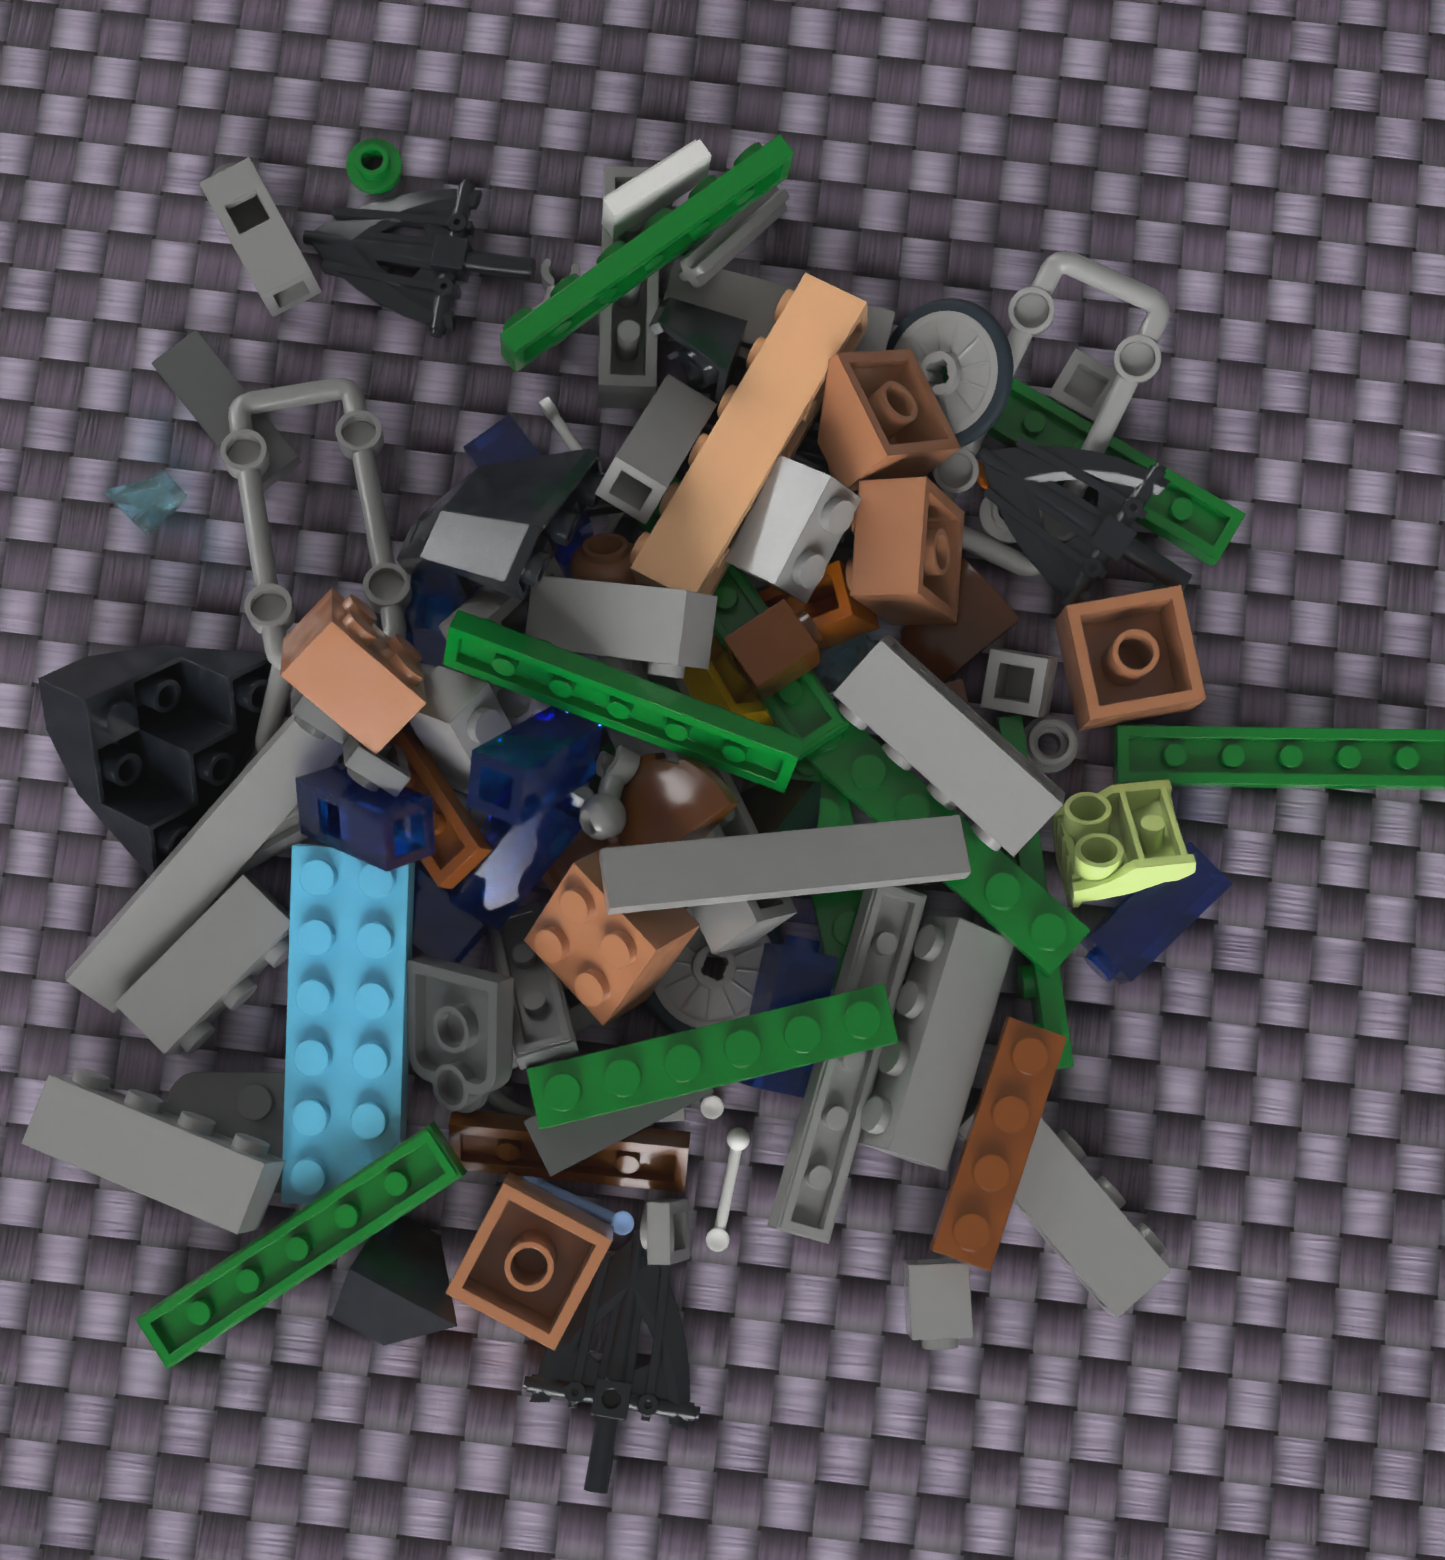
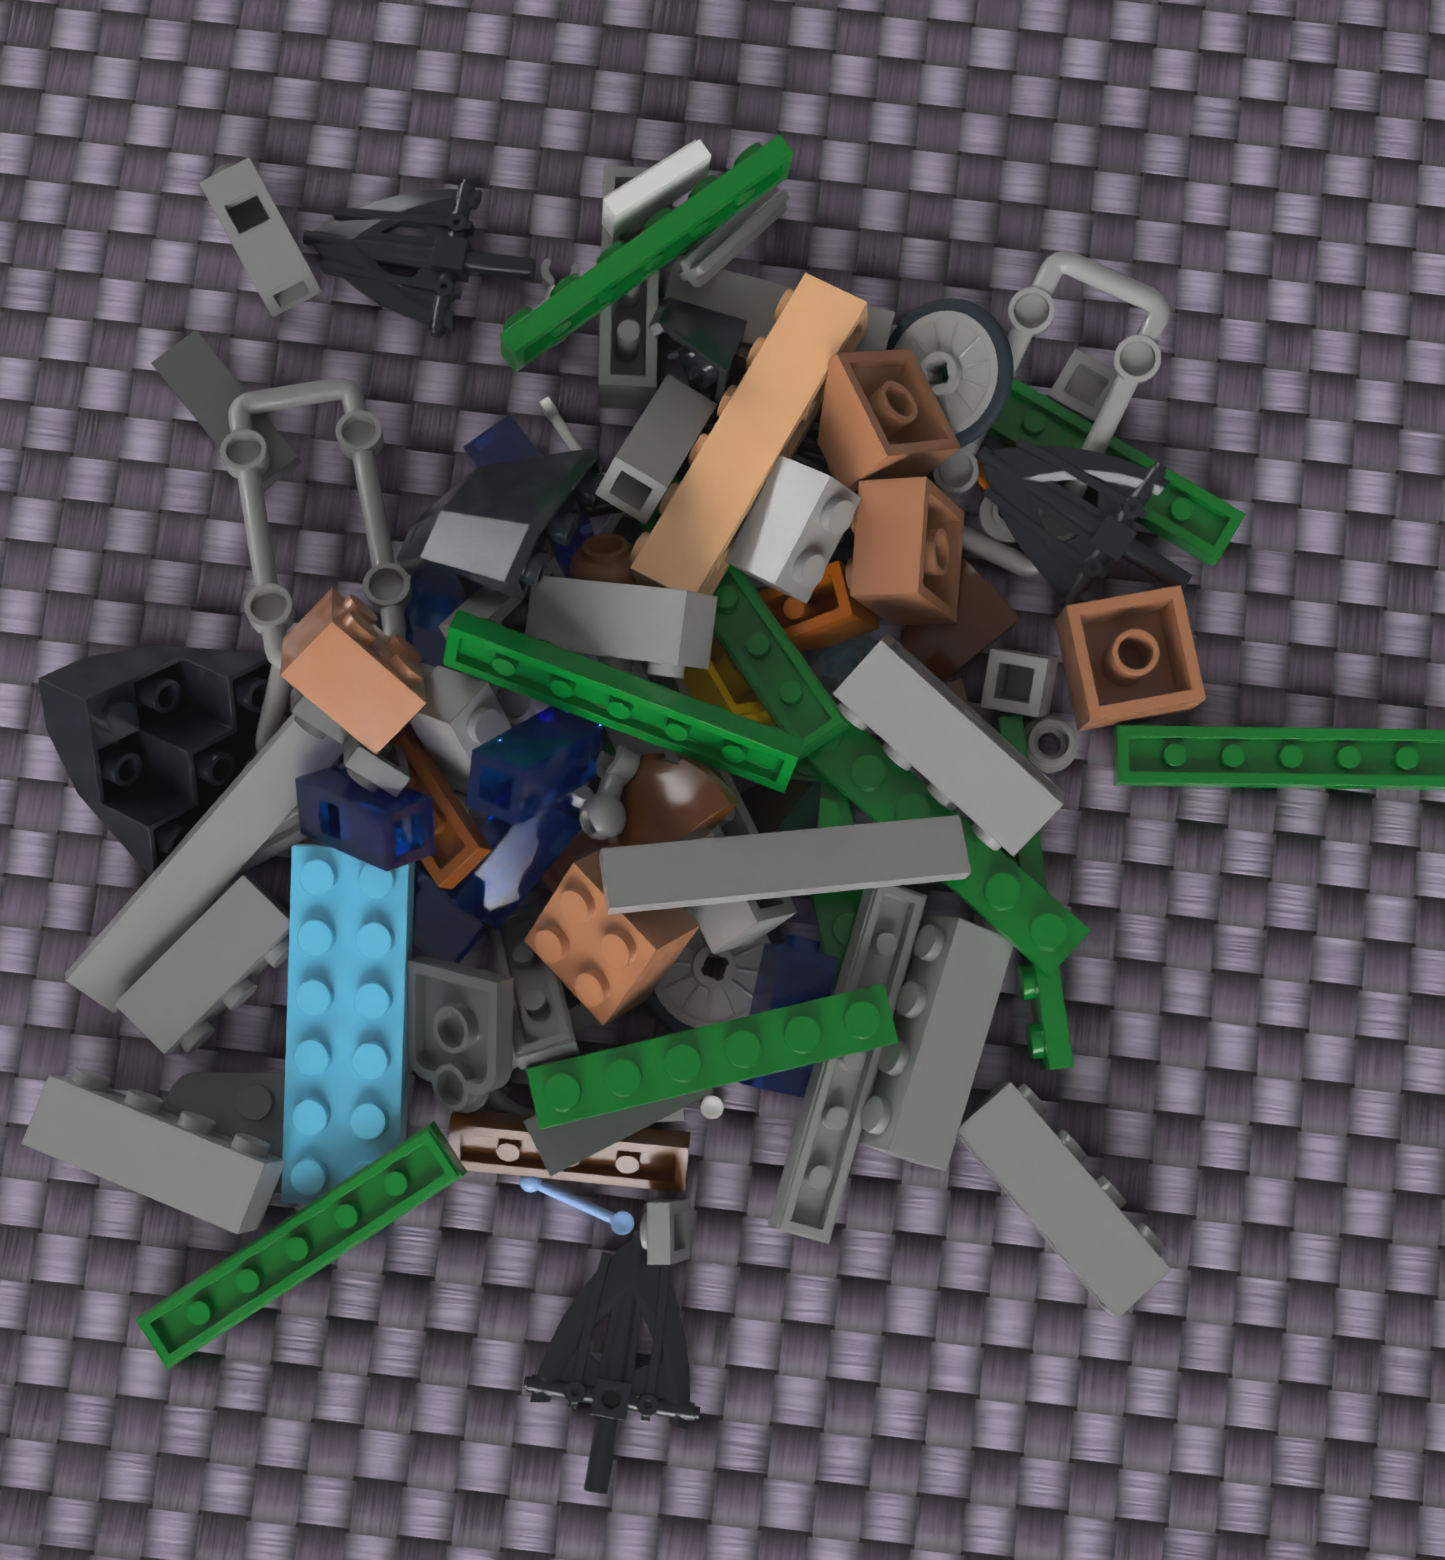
(149, 500): clear light blue slope -> none
(378, 180): green plate -> none
(397, 1285): black slope -> none
(531, 1260): nougat brick -> none
(717, 1237): white hinge -> none
(774, 648): reddish brown brick -> none
(937, 1301): light grey brick -> none
(998, 1143): dark orange plate -> none
(1119, 841): yellowish green slope -> none
(1151, 920): clear blue brick -> none

